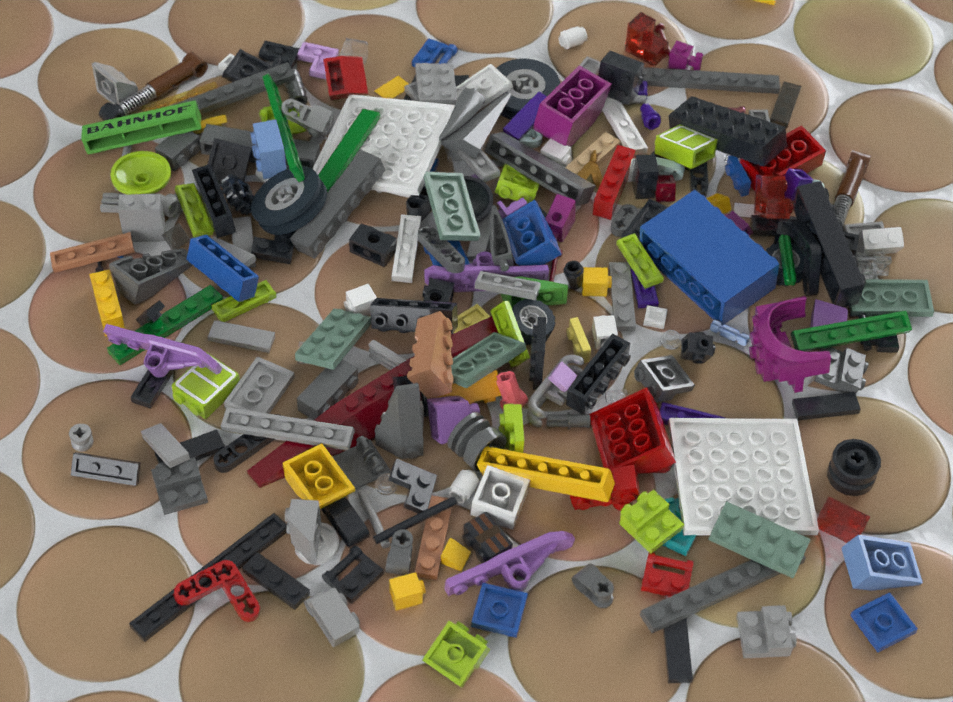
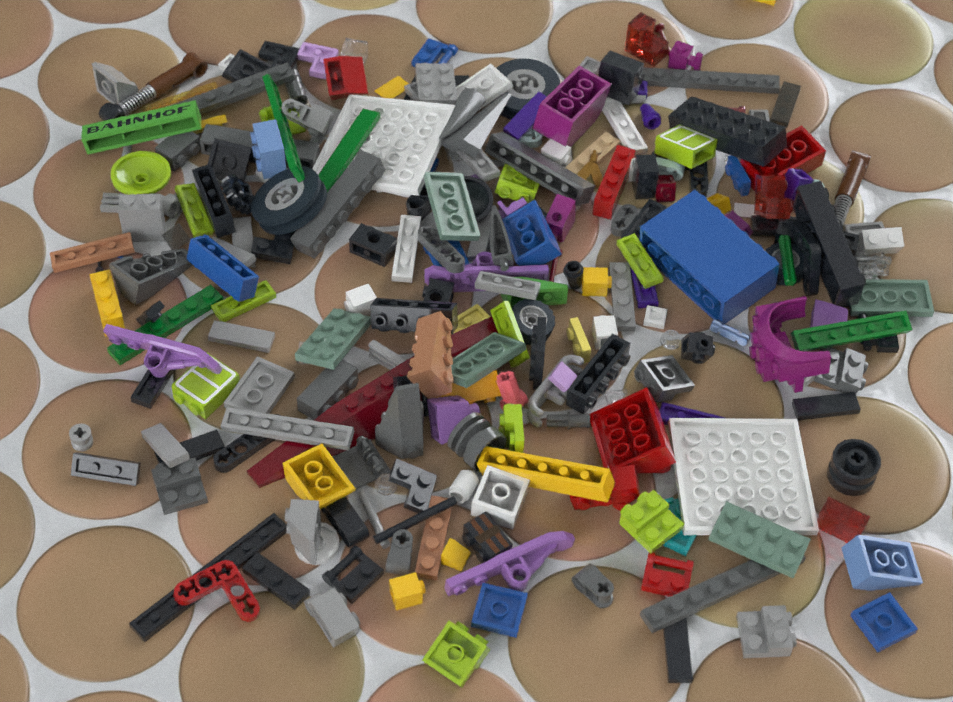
(572, 37): white brick -> none

